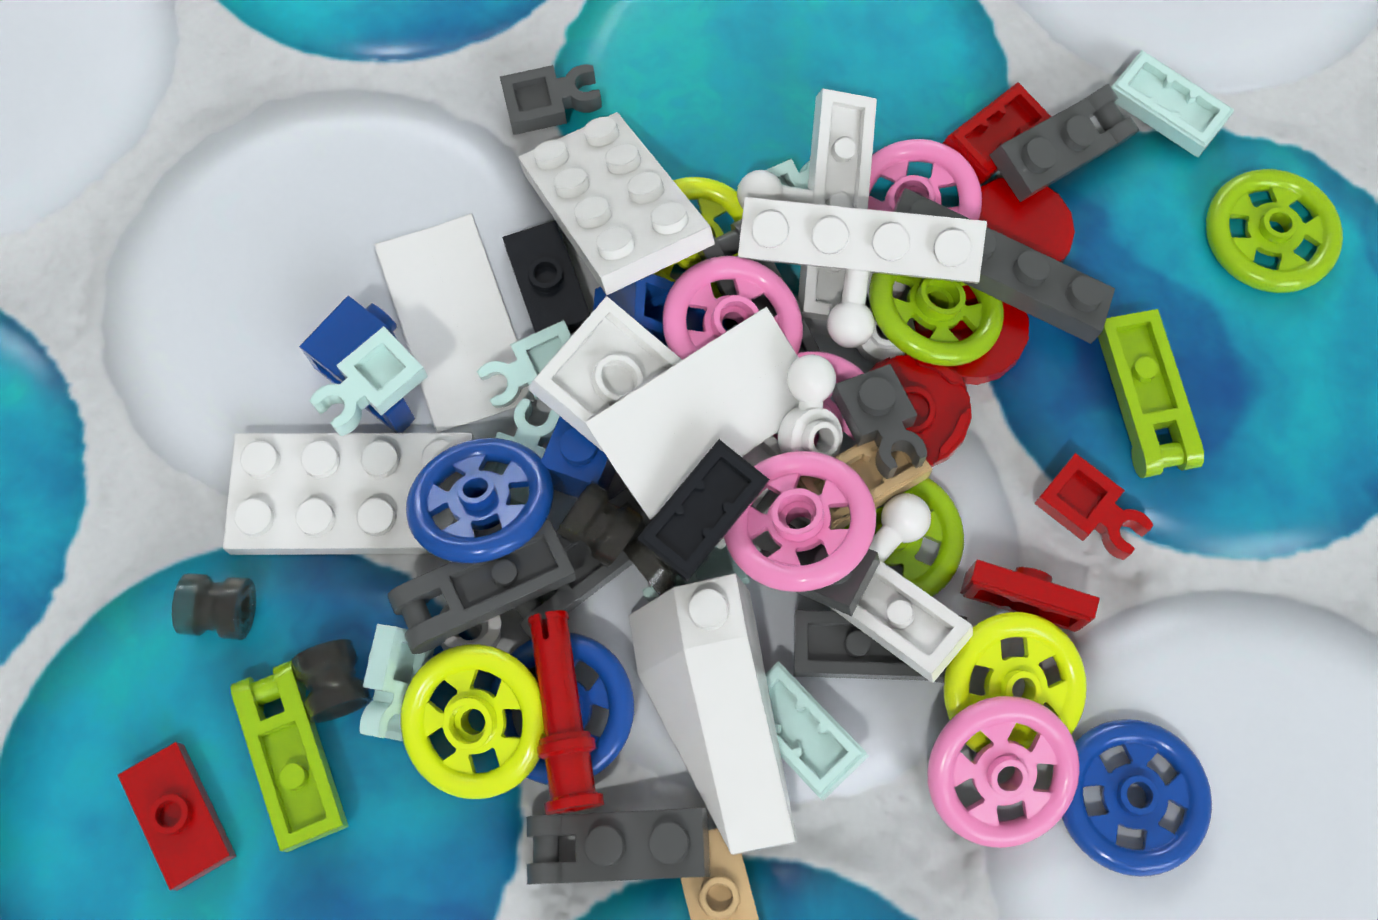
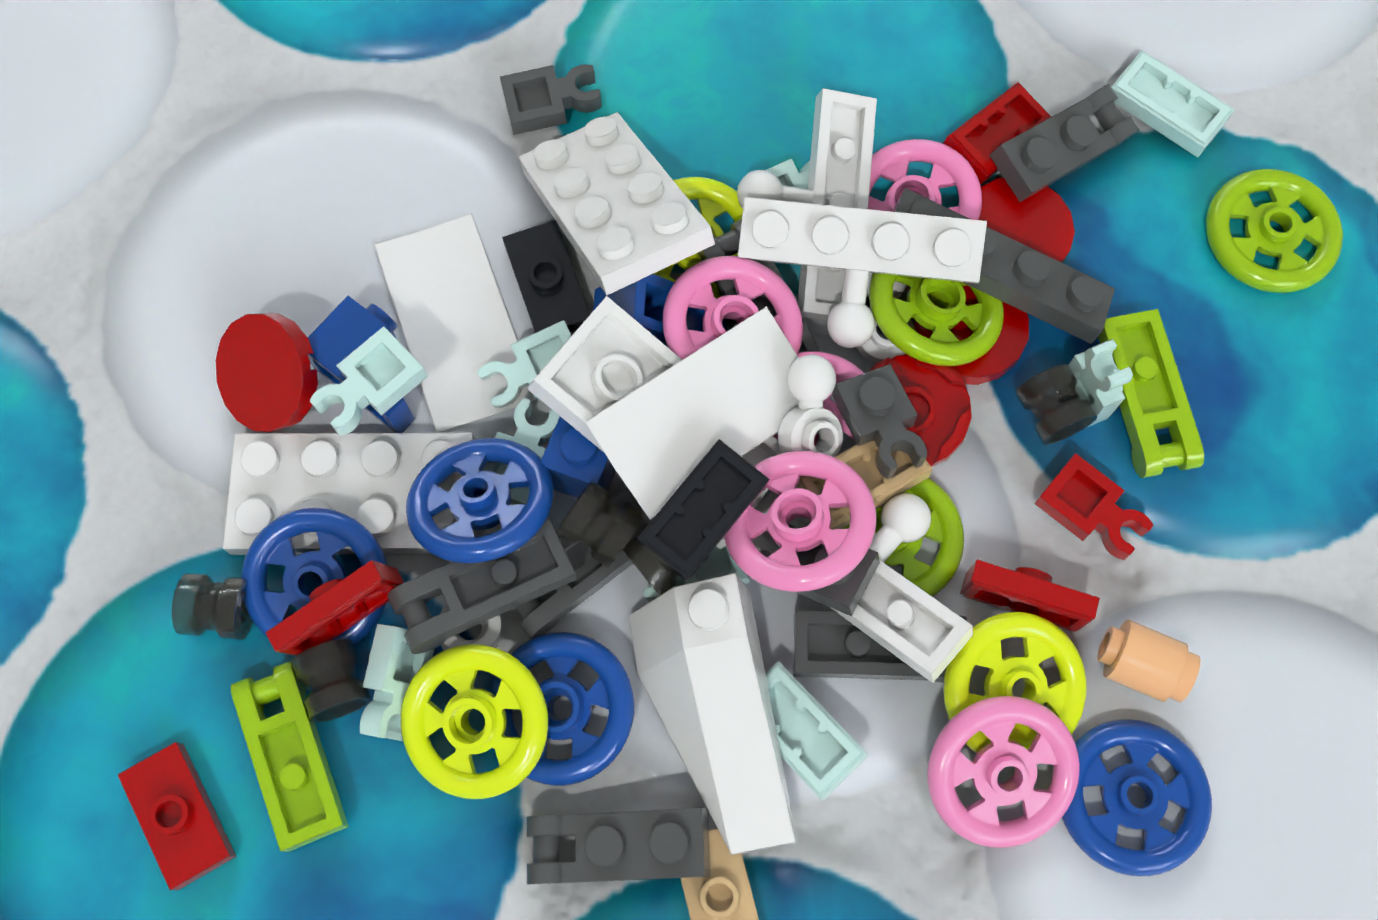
(265, 371): none -> red tile
(276, 547): none -> blue plate
(335, 608): none -> red plate
(565, 743): red pin -> none
(1056, 404): none -> clear smoke wheel
(1100, 379): none -> light aqua plate
(1148, 661): none -> light nougat brick

